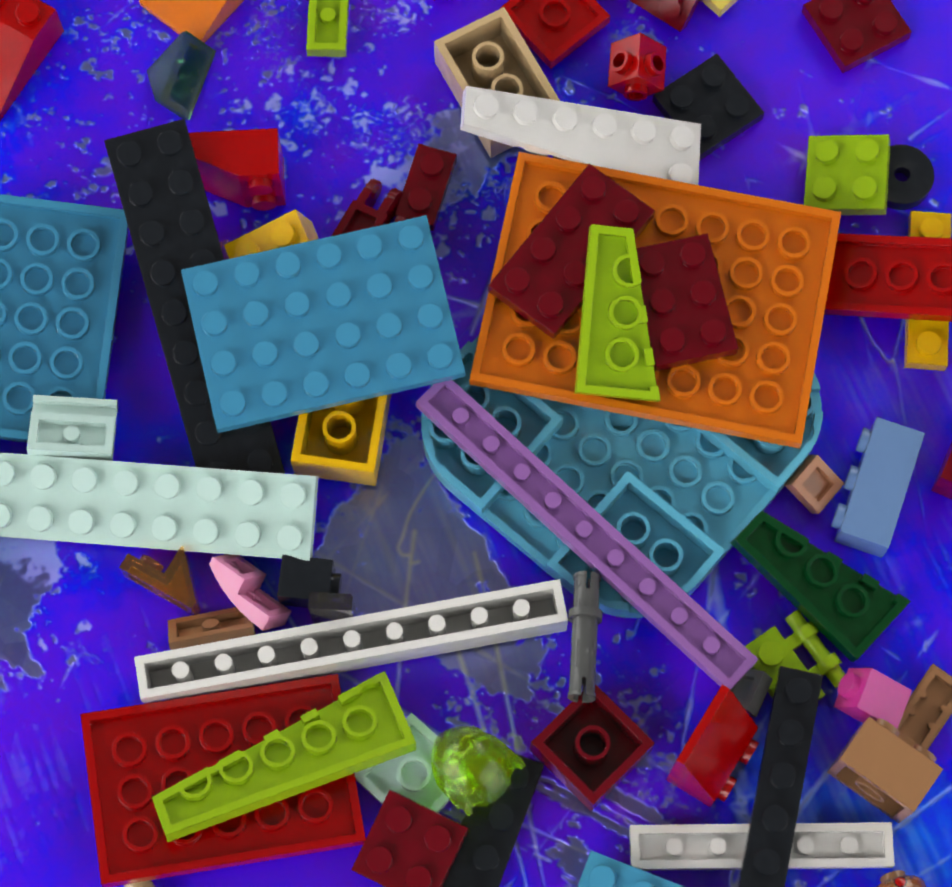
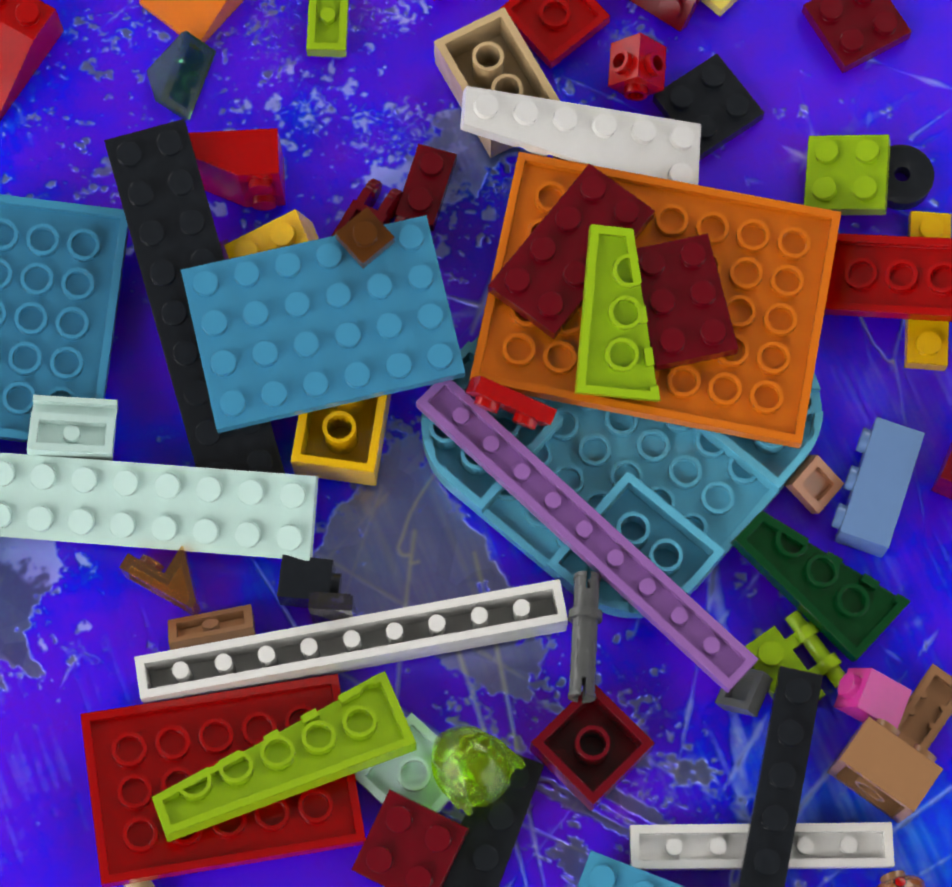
(242, 585): bright pink slope -> none
(365, 237): none -> reddish brown plate
(526, 410): none -> red plate
(715, 749): red slope -> none

